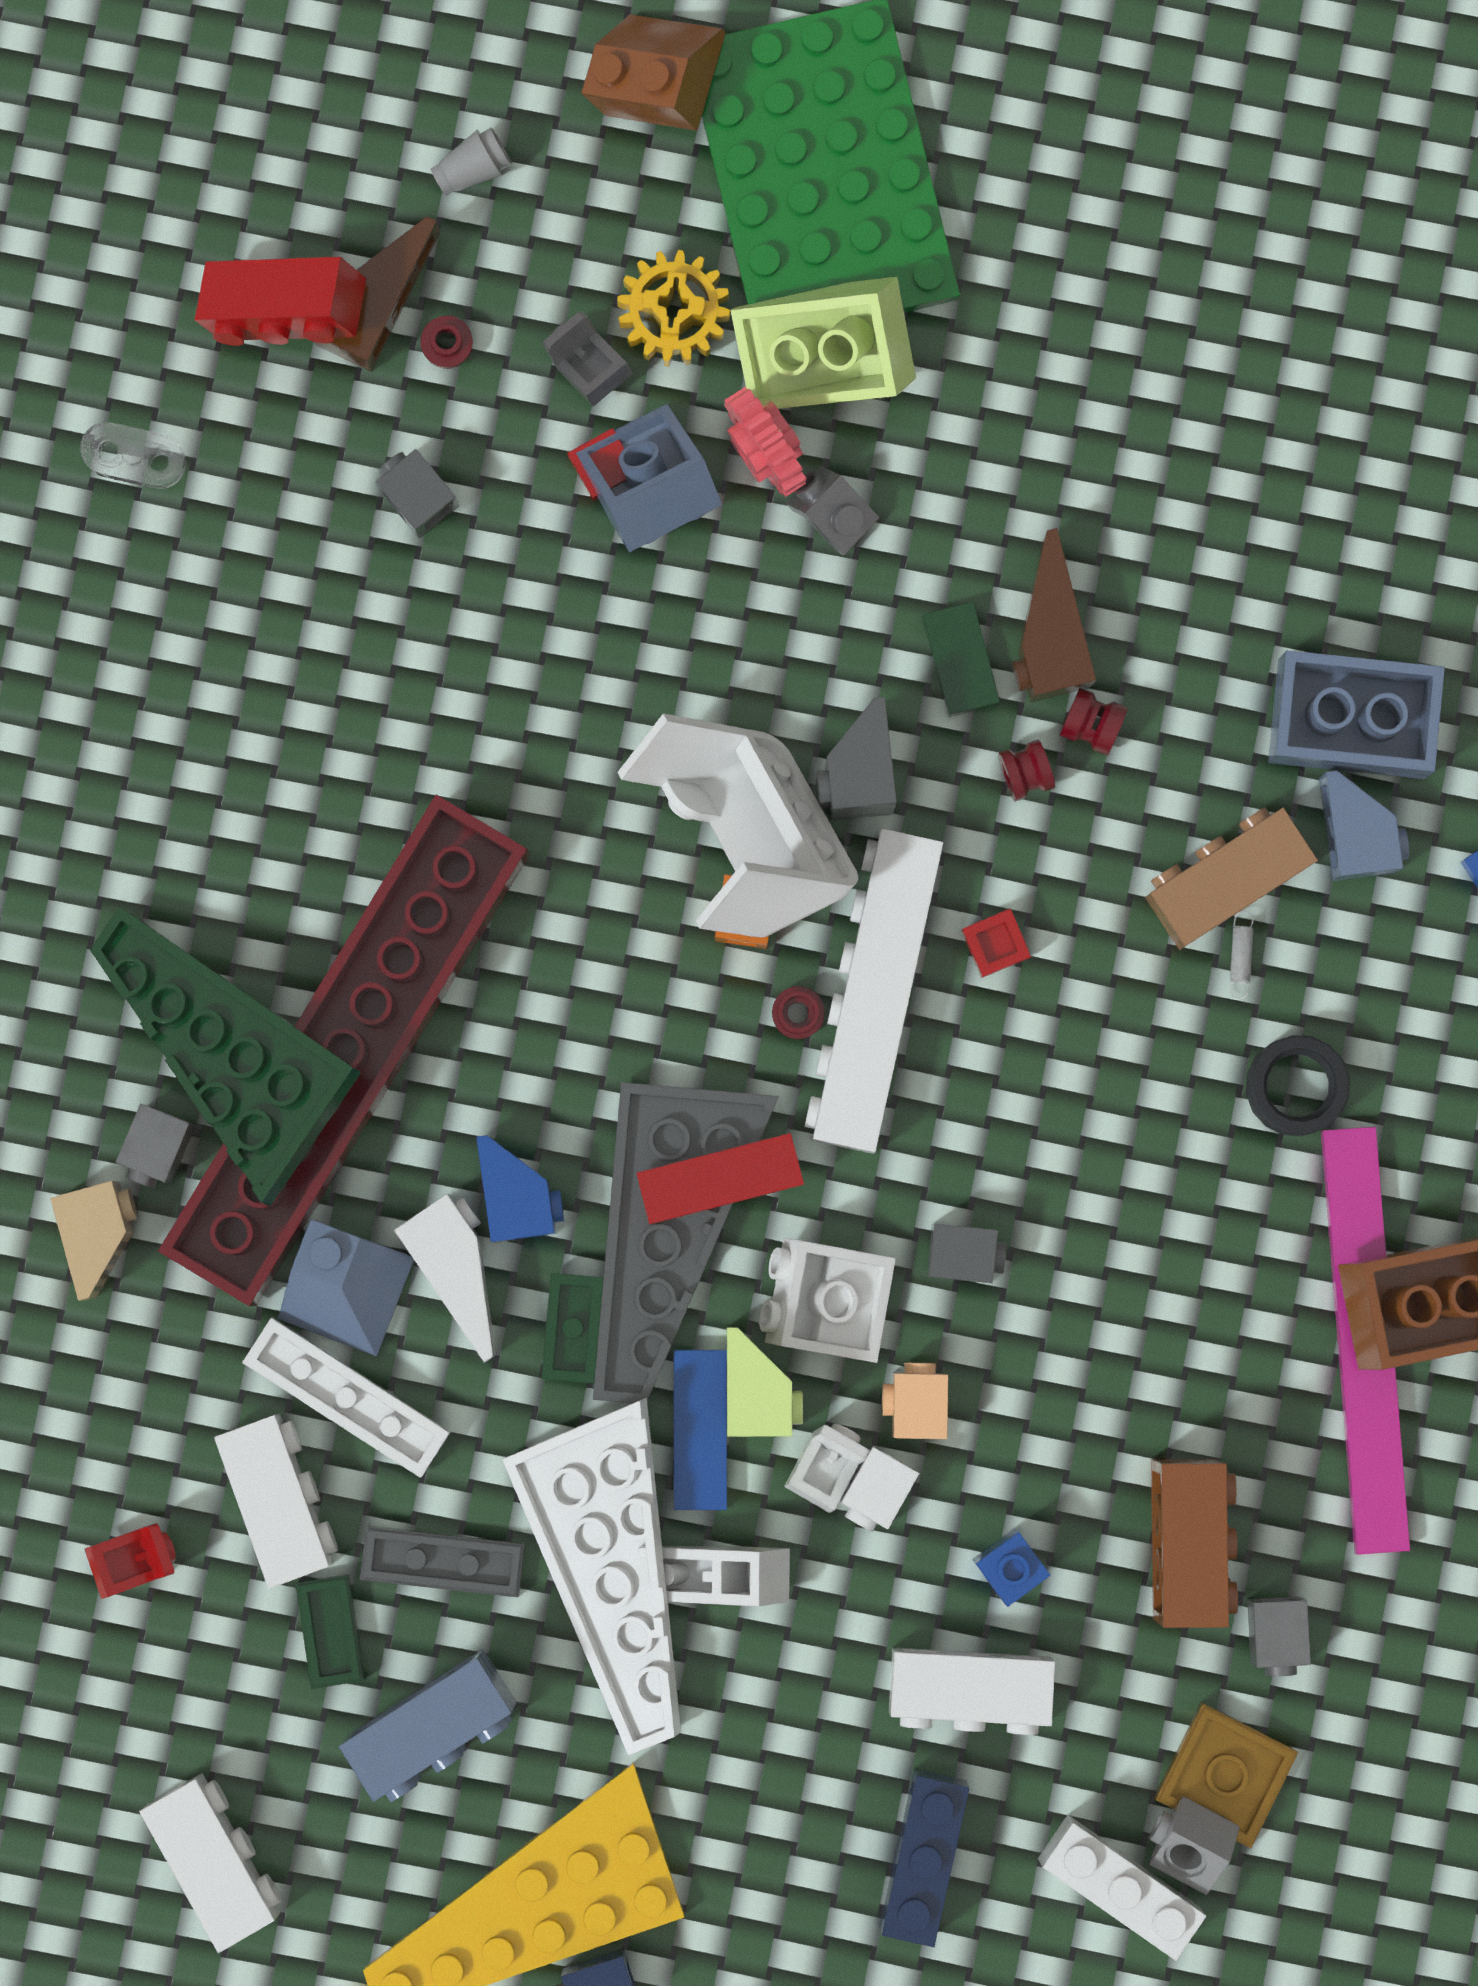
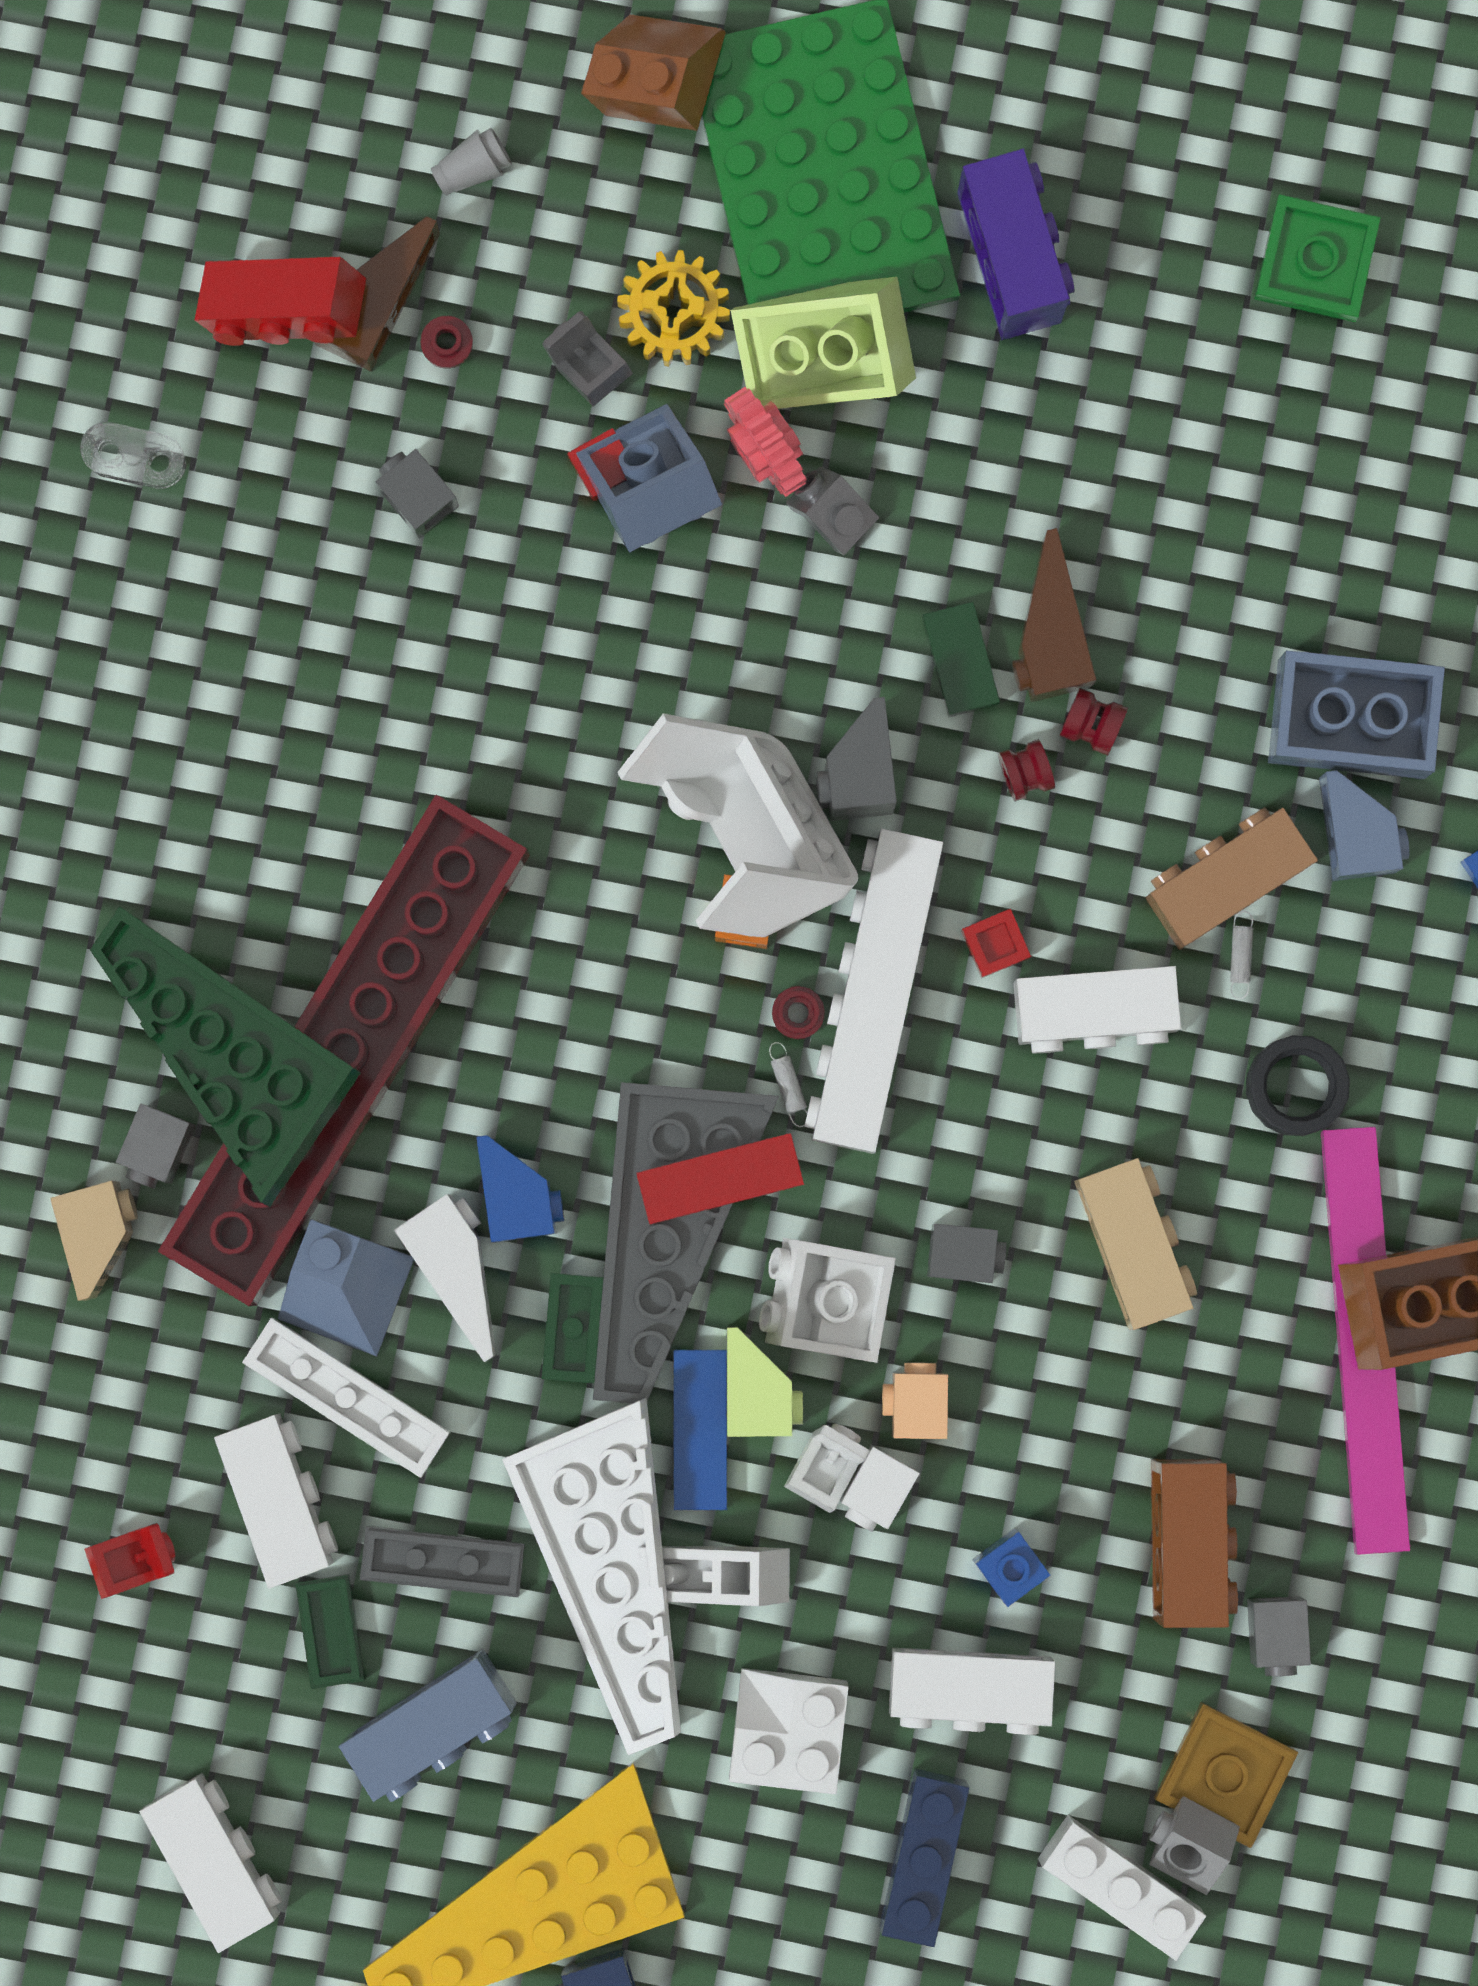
(788, 1084): none -> white piece
(788, 1731): none -> white slope
(1015, 243): none -> dark purple brick
(1097, 1008): none -> white brick
(1136, 1243): none -> tan brick
(1317, 258): none -> green plate

